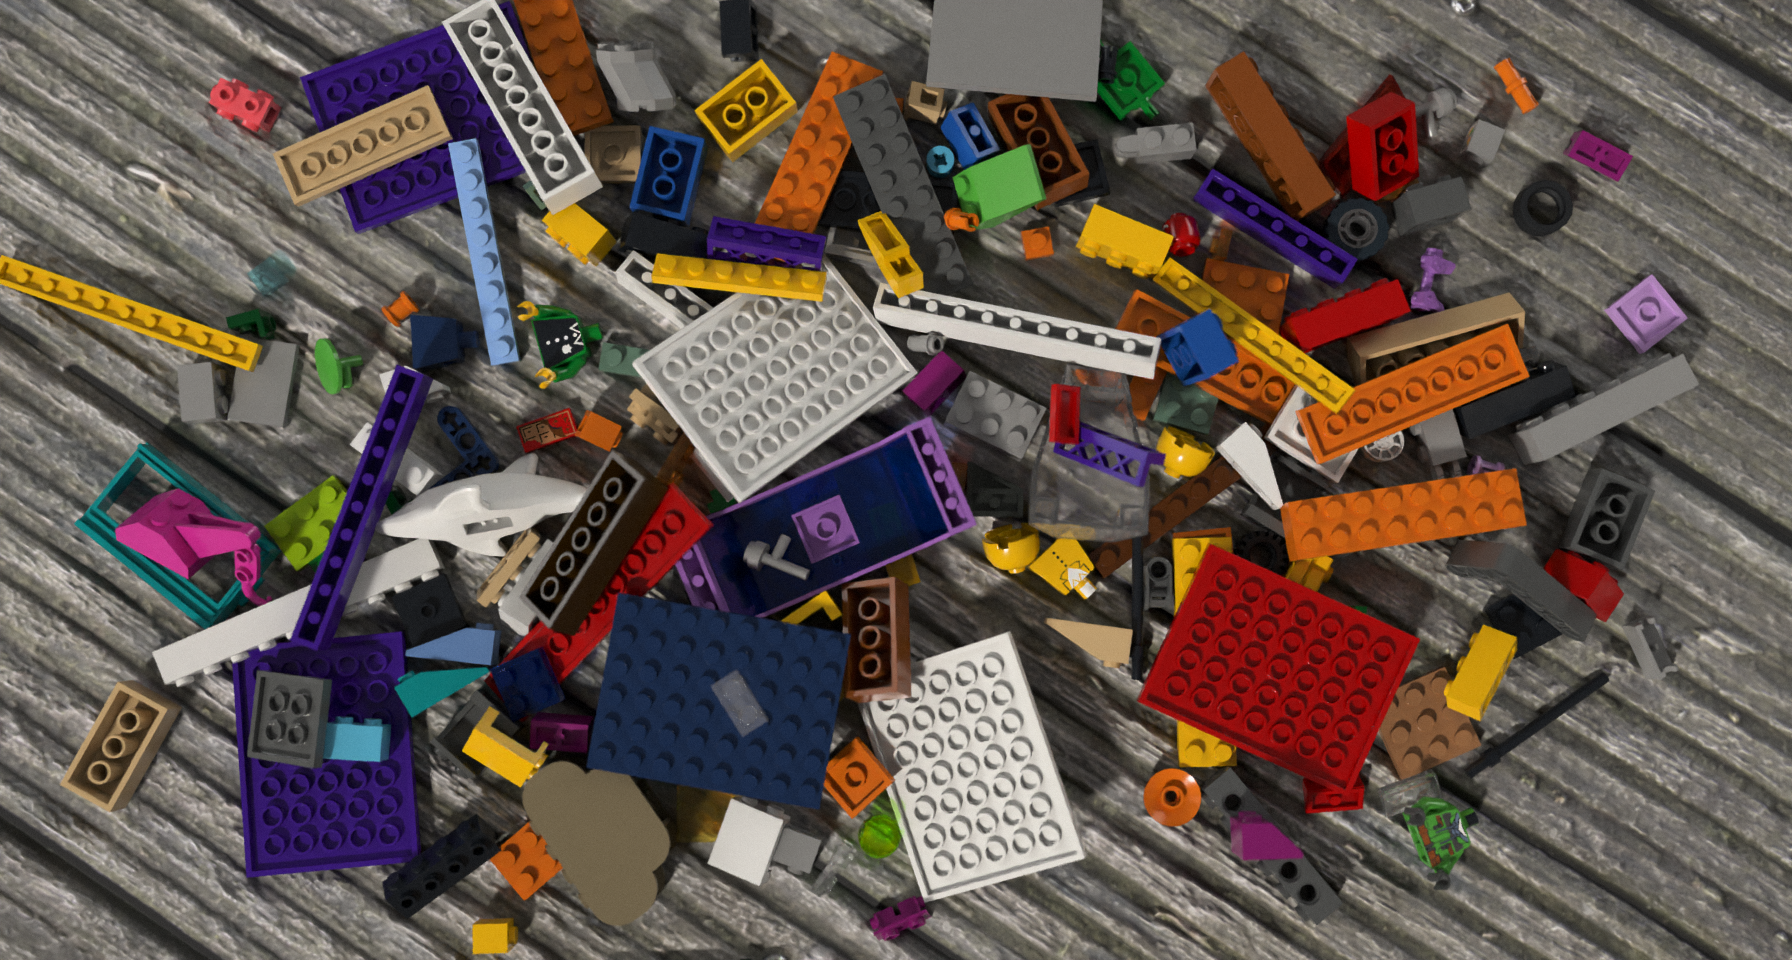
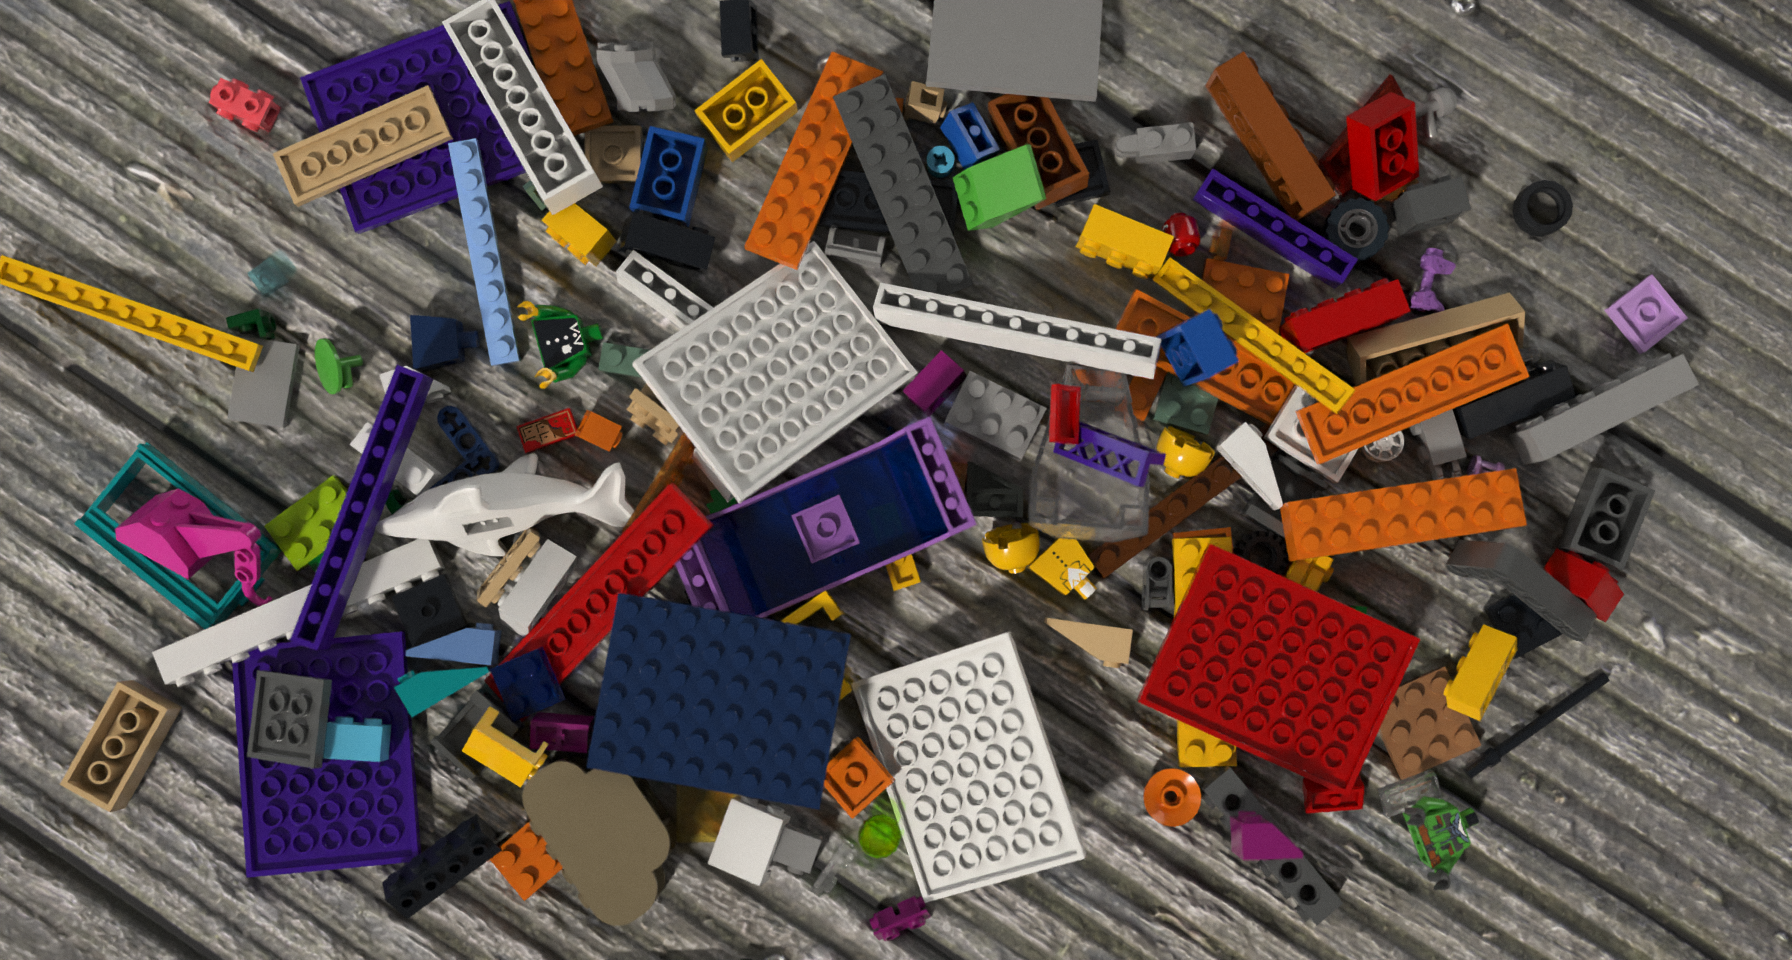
(202, 393): light grey brick -> none
(400, 309): orange bush -> none
(494, 935): yellow brick -> none
(593, 543): dark brown brick -> none
(739, 277): yellow plate -> none
(739, 702): clear plate -> none
(758, 554): light grey piece -> none
(765, 243): dark purple fence -> none
(879, 641): dark orange brick -> none
(891, 254): yellow slope -> none
(928, 343): light grey pin -> none
(957, 219): orange pin -> none
(1037, 243): orange plate -> none
(1107, 68): black pin -> none
(1134, 84): green plate -> none
(1137, 648): black bar -> none
(1481, 144): light grey brick -> none
(1516, 85): orange pin -> none
(1598, 155): magenta hinge -> none
(1649, 648): light grey hinge -> none

